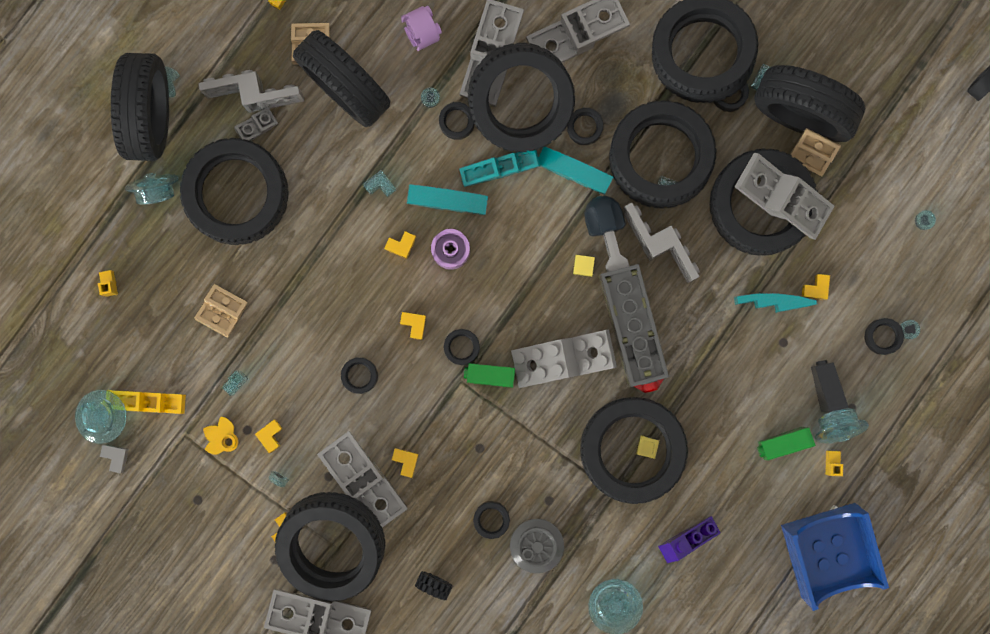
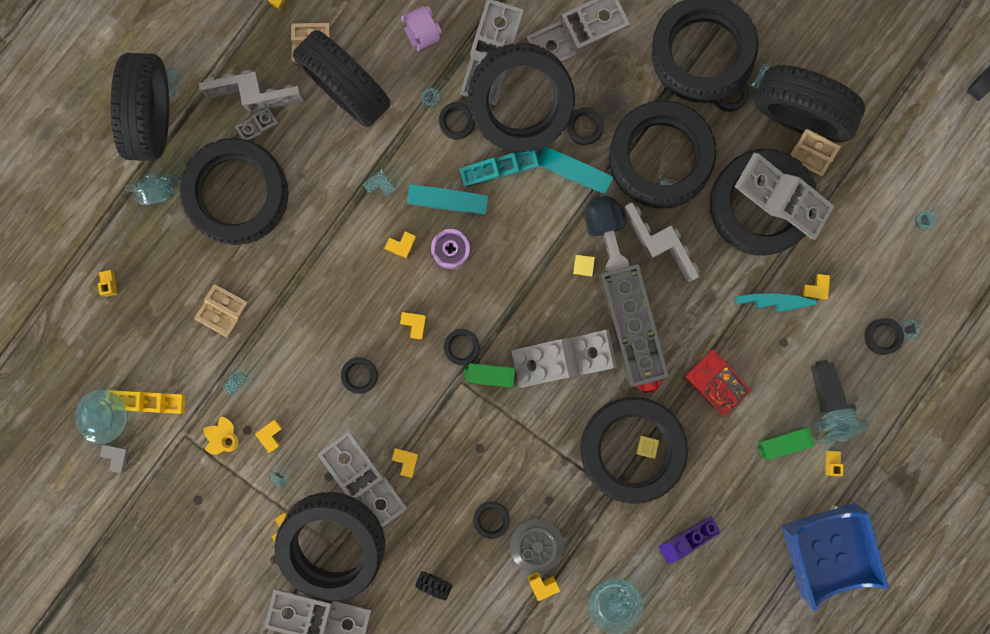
(543, 588): none -> yellow piece
(717, 382): none -> red slope

